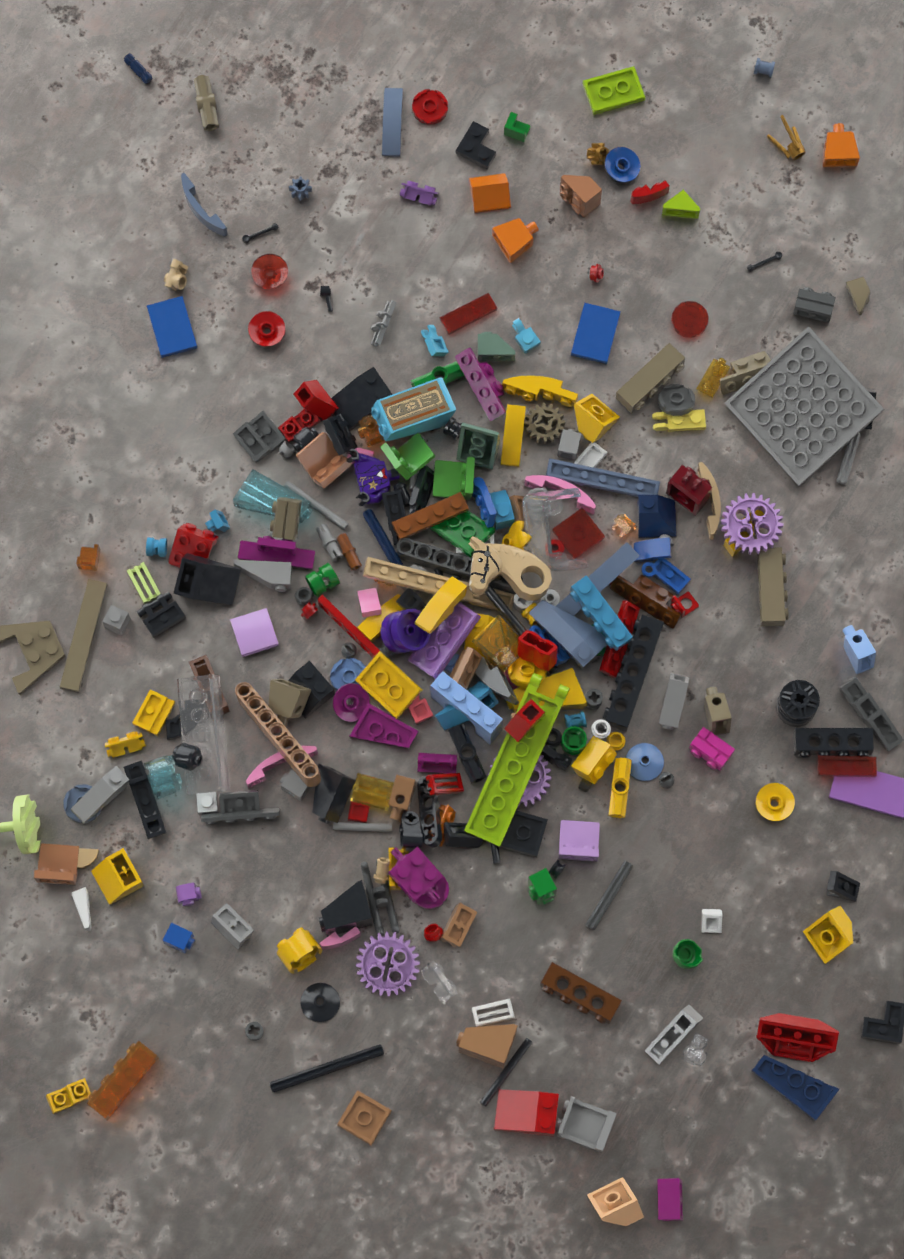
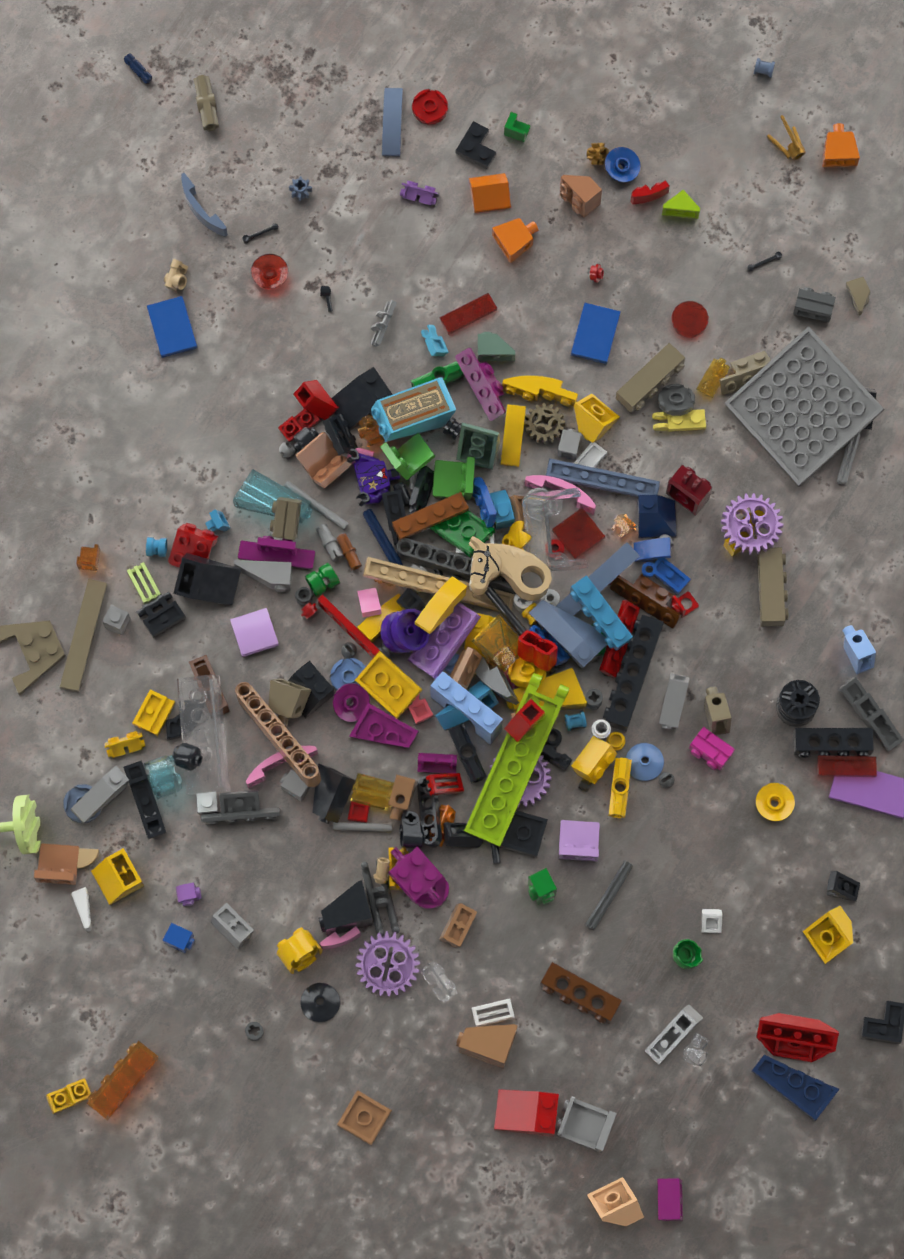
(259, 436): dark grey slope -> none
(264, 321): red dish -> none
(326, 1068): black axle -> none
(433, 932): red plate -> none
(505, 1072): black bar -> none
(526, 337): medium azure plate -> none
(557, 869): black bush -> none
(573, 741): green wheel -> none
(613, 90): lime tile -> none
(712, 521): tan slope -> none

